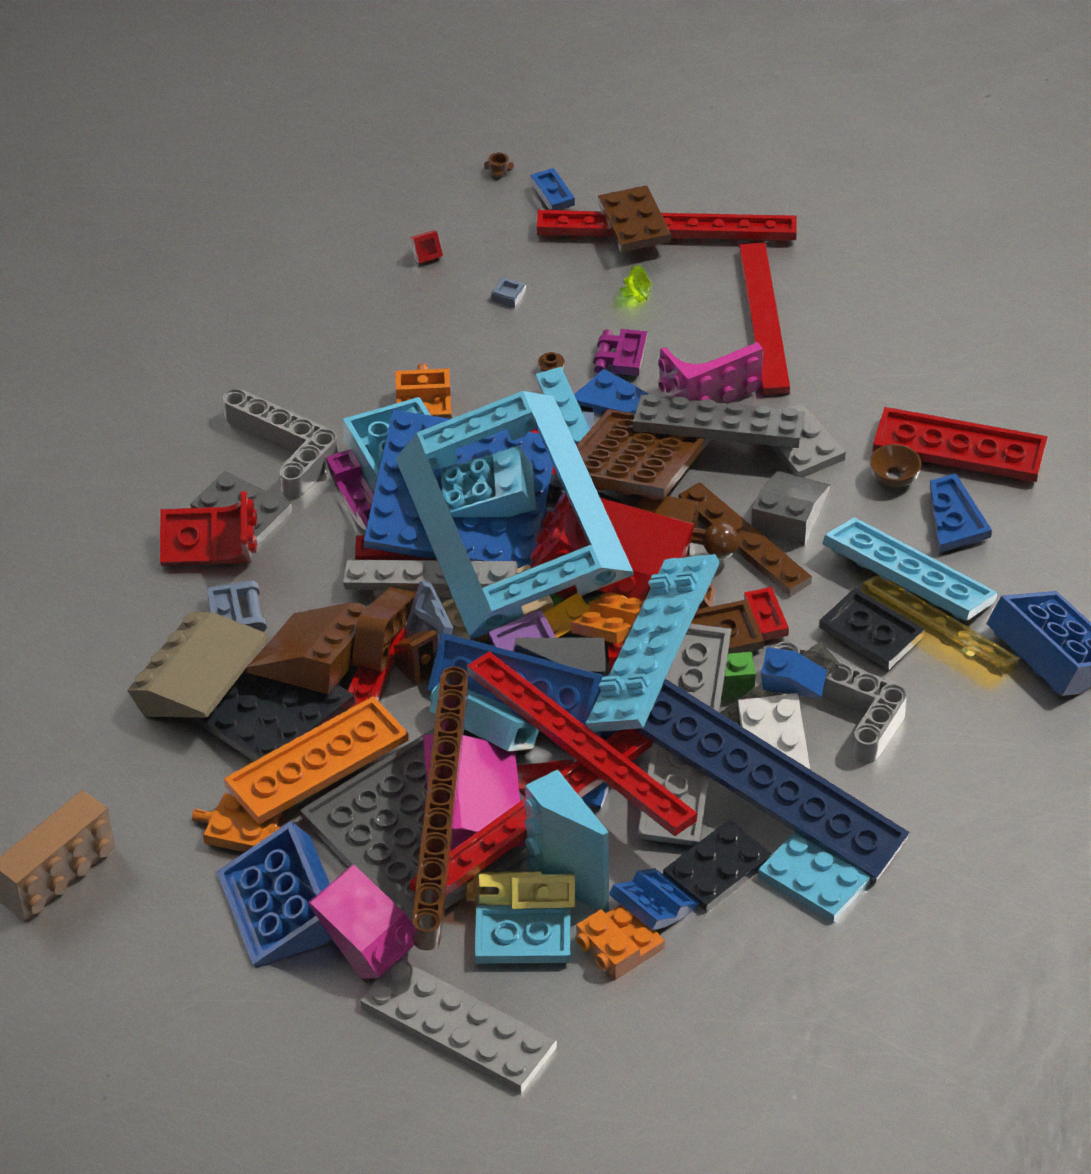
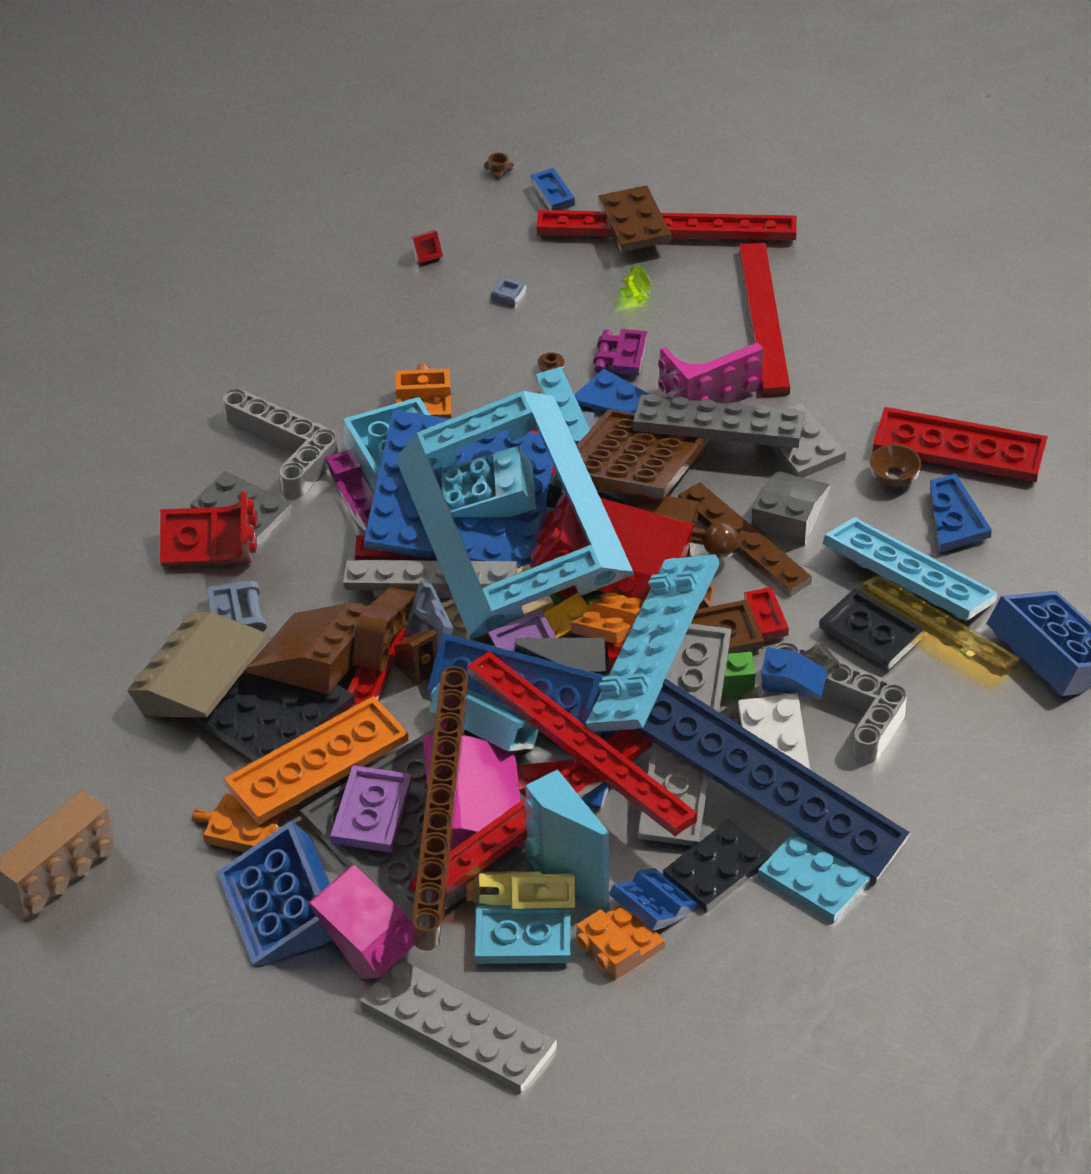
(371, 808): none -> medium lavender plate

